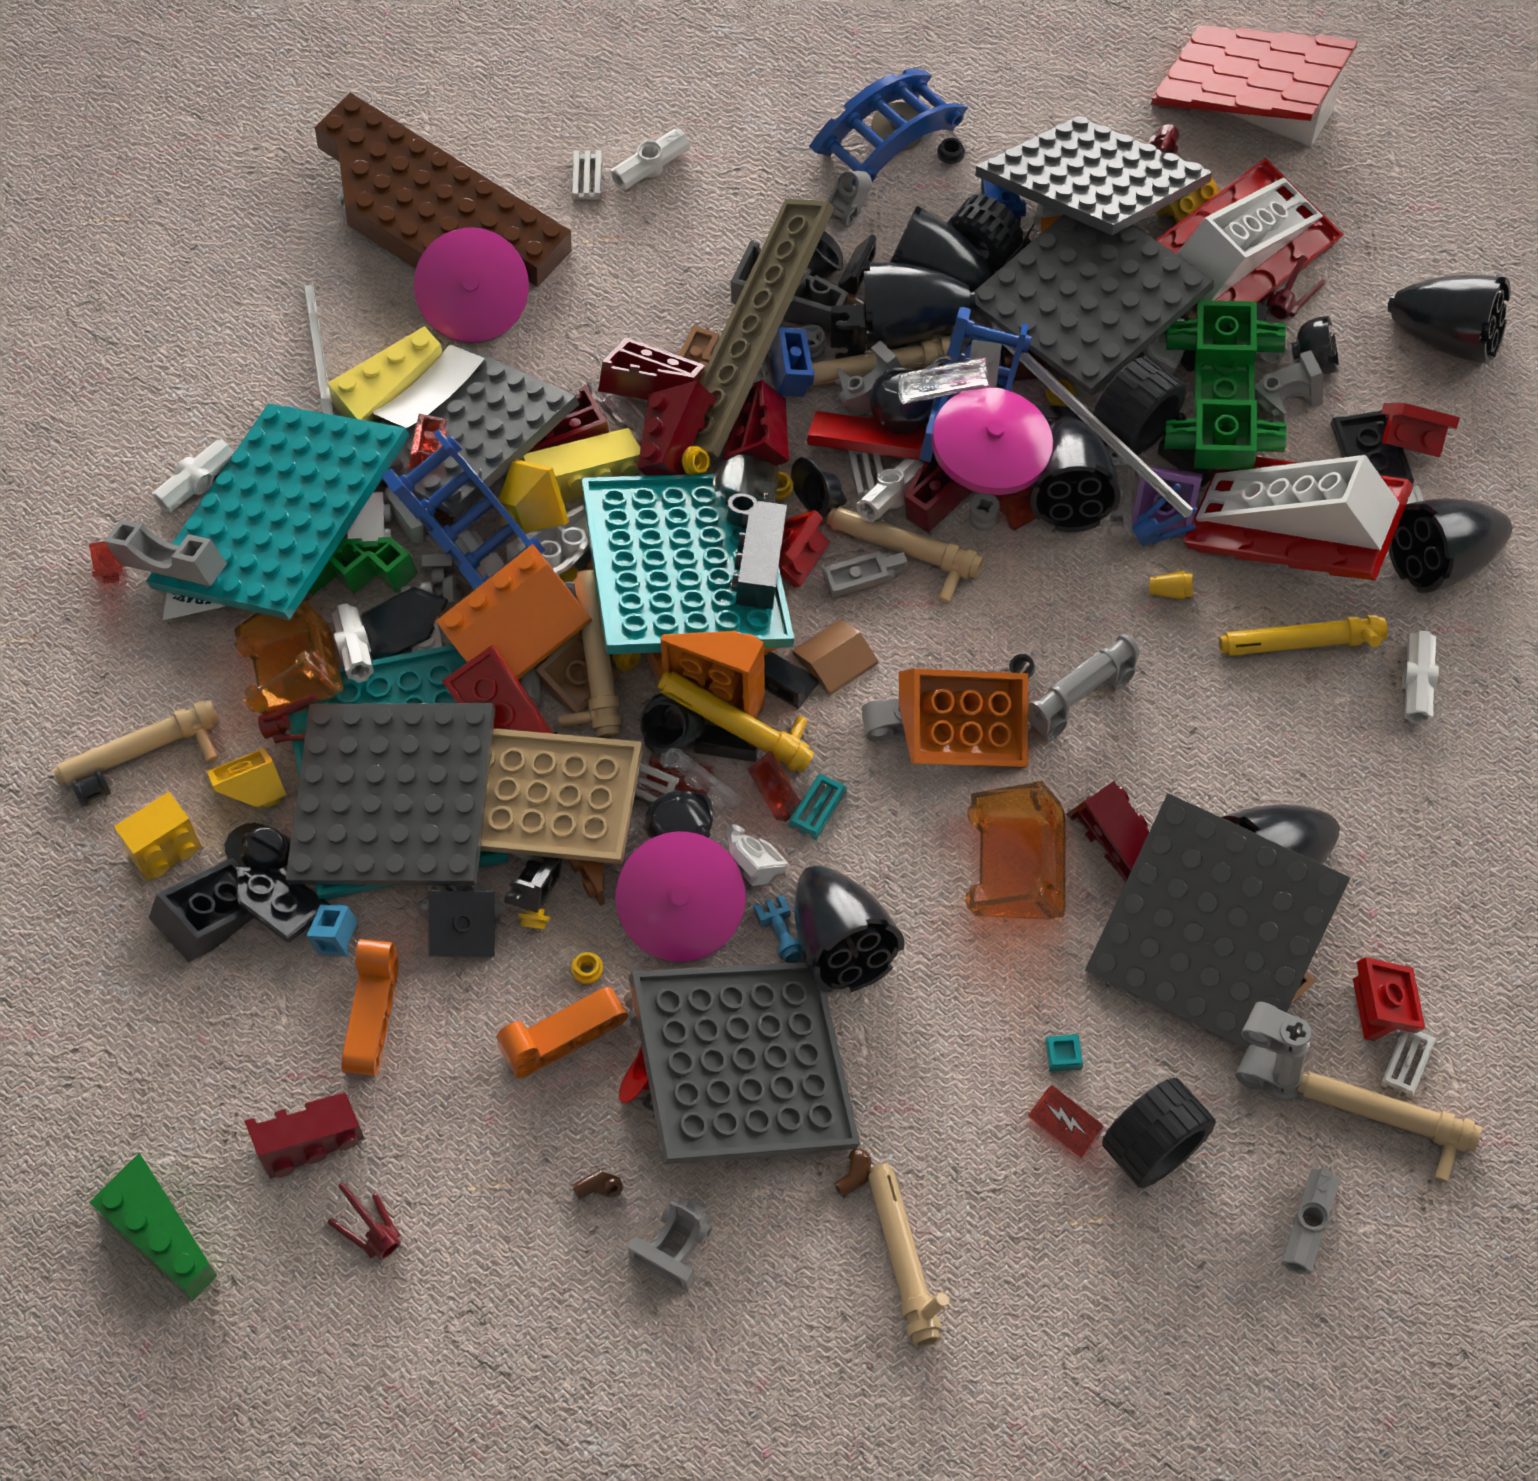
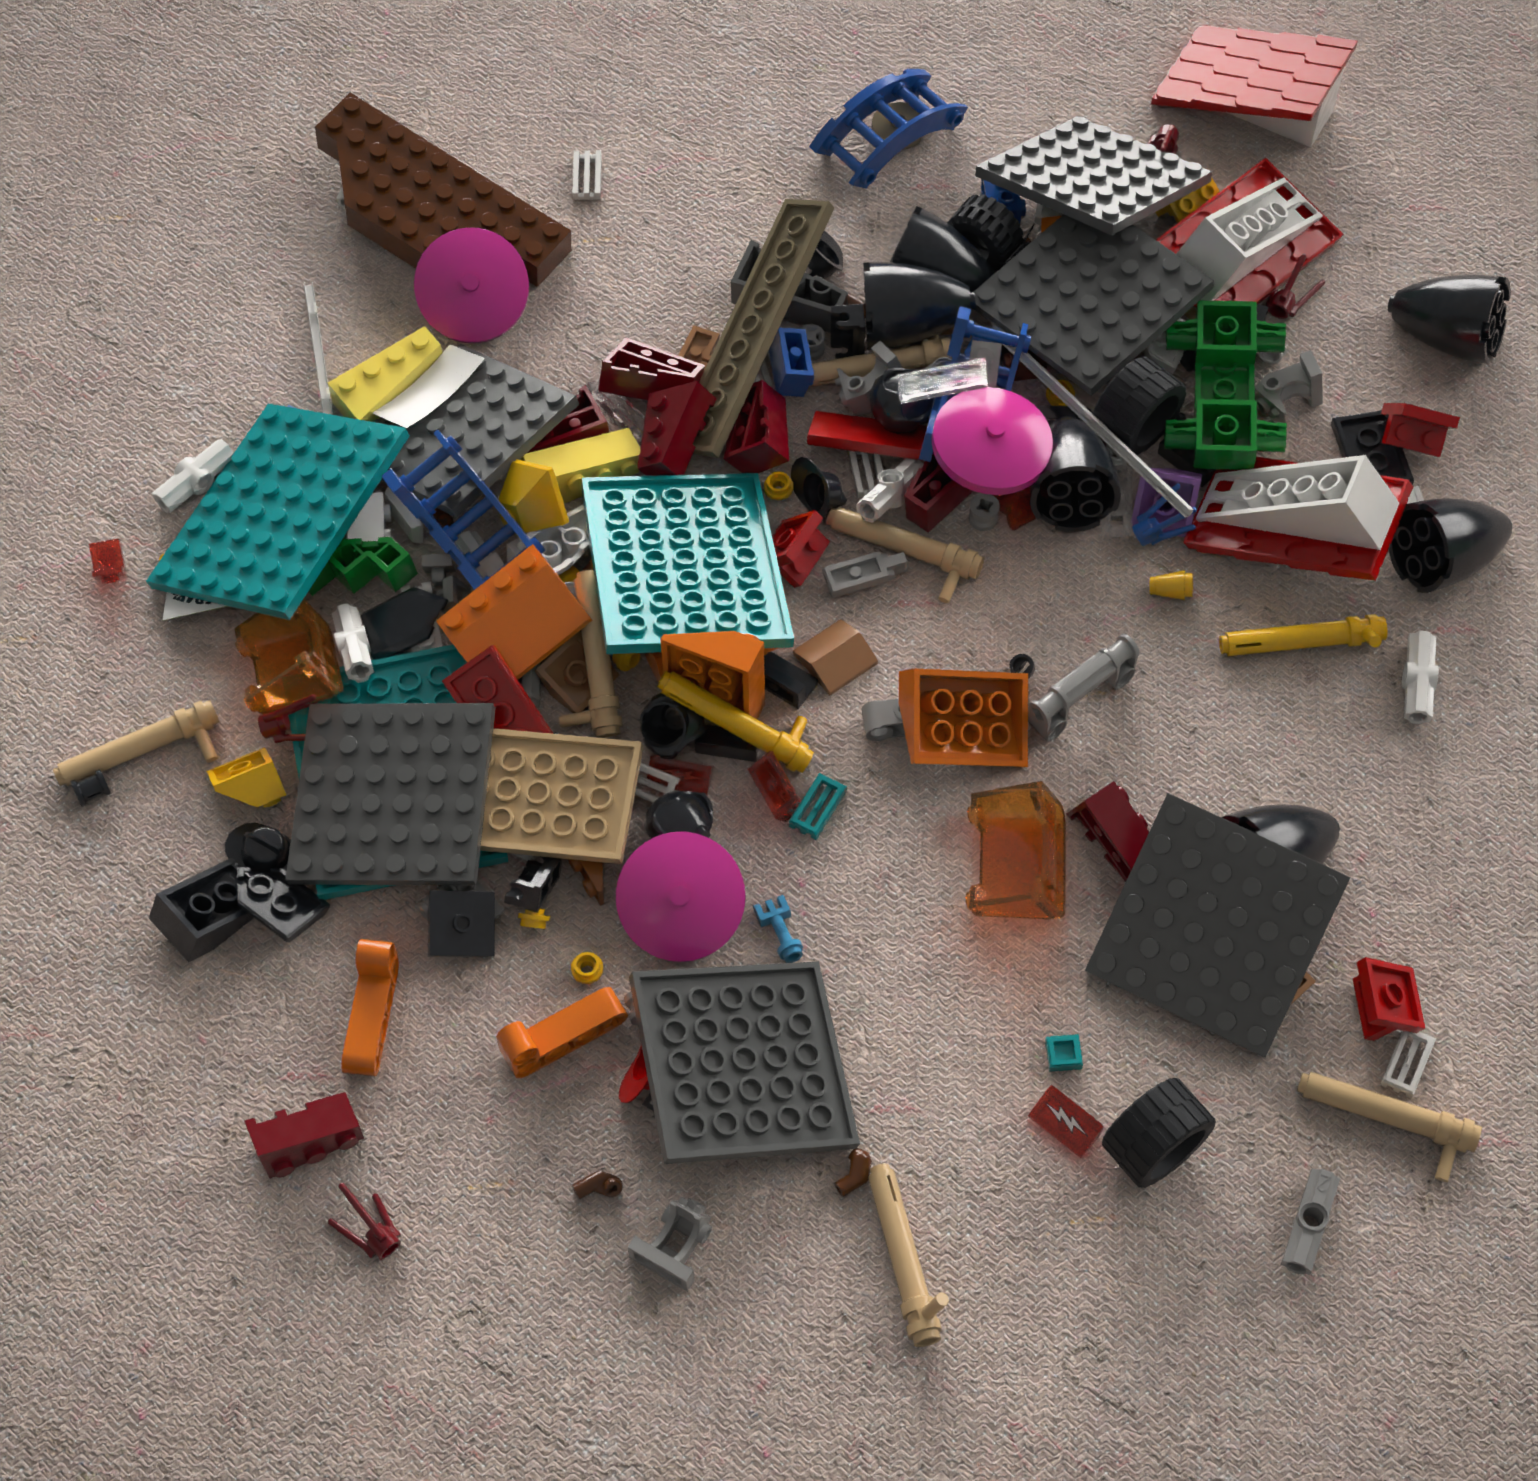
(139, 548): light grey arch -> none
(148, 1221): green wedge -> none
(158, 836): yellow brick -> none
(332, 930): dark azure brick -> none
(424, 441): clear red slope -> none
(650, 159): white piece -> none
(695, 460): yellow plate -> none
(700, 778): clear plate -> none
(747, 476): clear smoke slope -> none
(755, 856): white plate -> none
(760, 547): hinge -> none
(828, 912): black cylinder -> none
(846, 199): light grey piece -> none
(854, 274): black slope -> none
(951, 151): black plate -> none
(1274, 1031): light grey piece -> none
(1315, 336): black cylinder -> none

